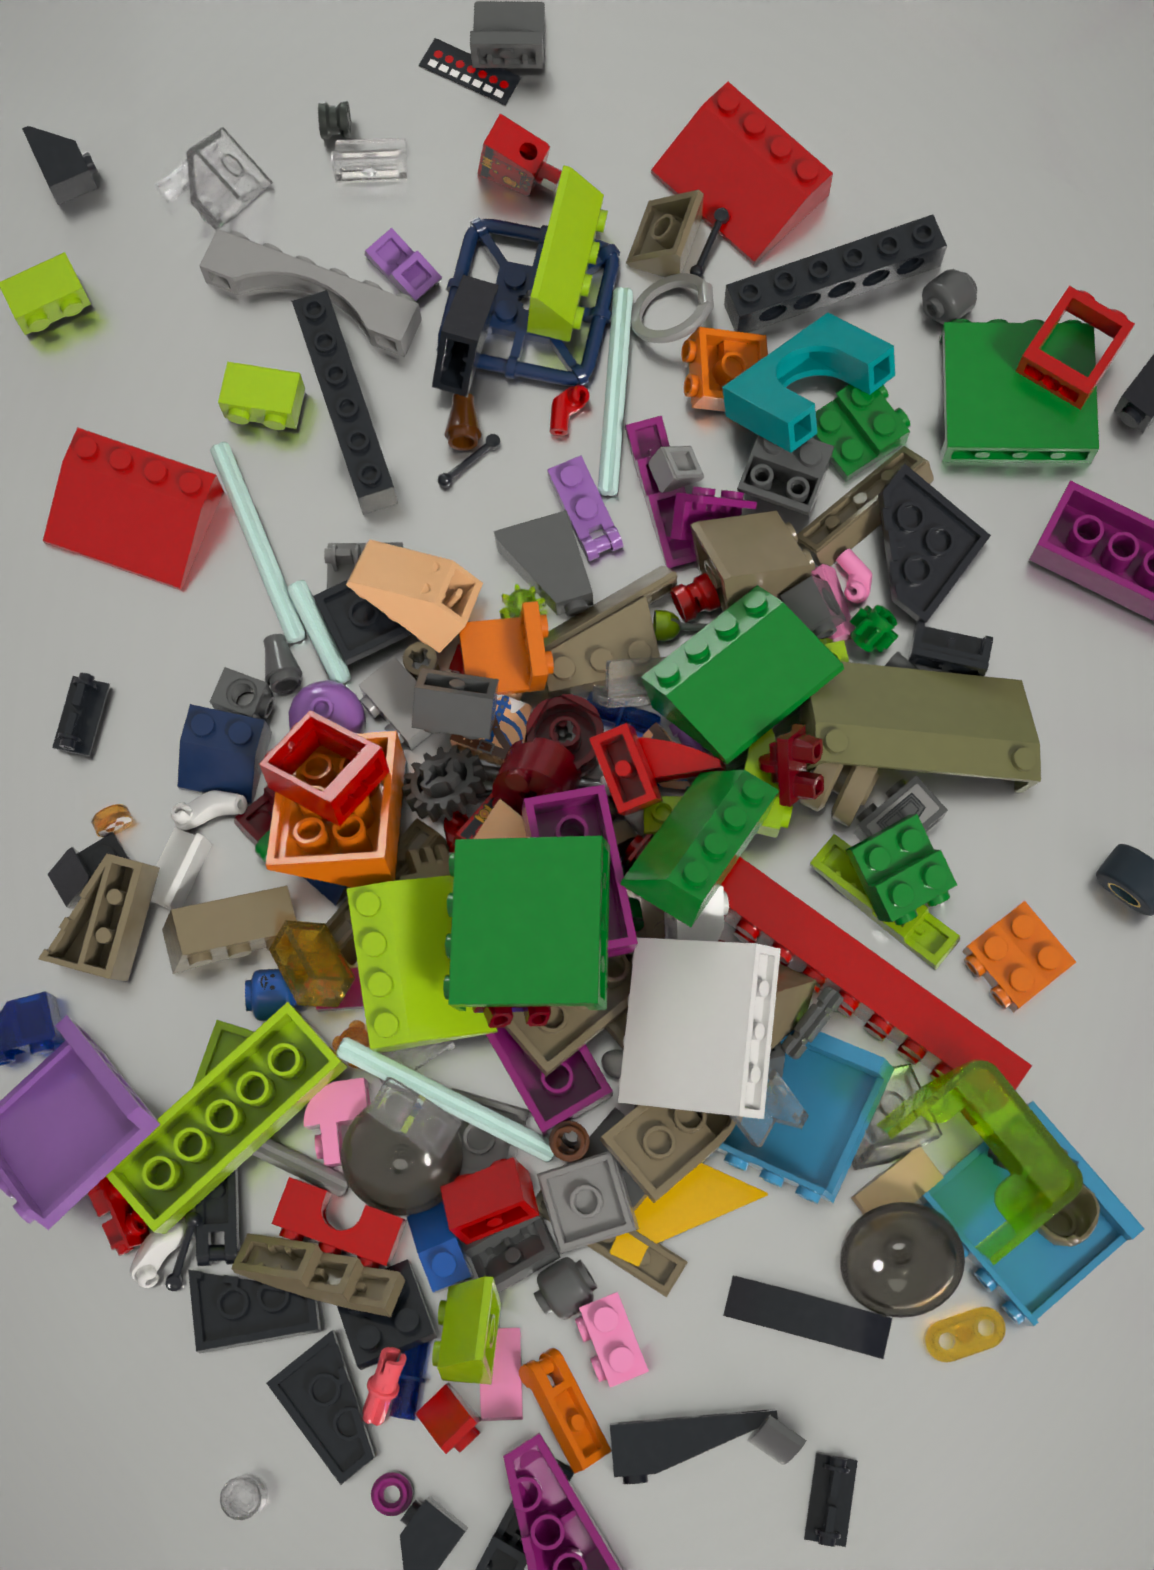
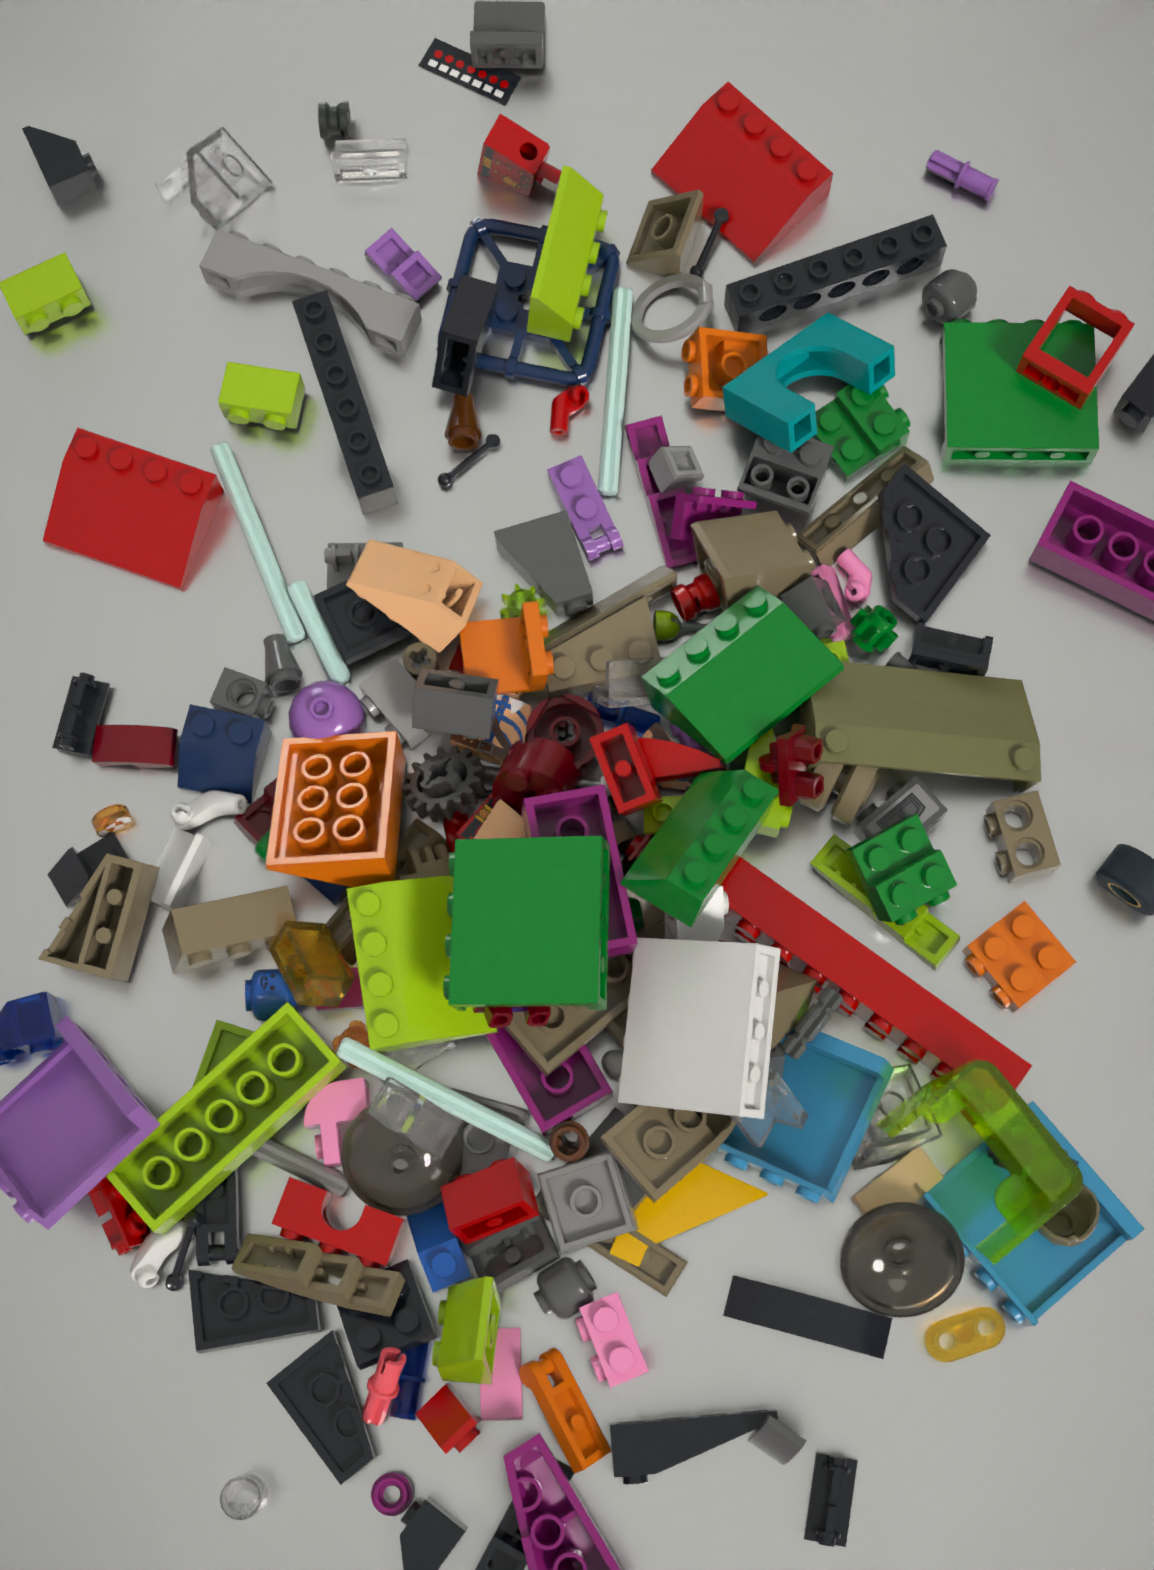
(134, 745): none -> dark red slope
(351, 785): red window -> none
(962, 174): none -> medium lavender axle
(1032, 836): none -> dark tan brick

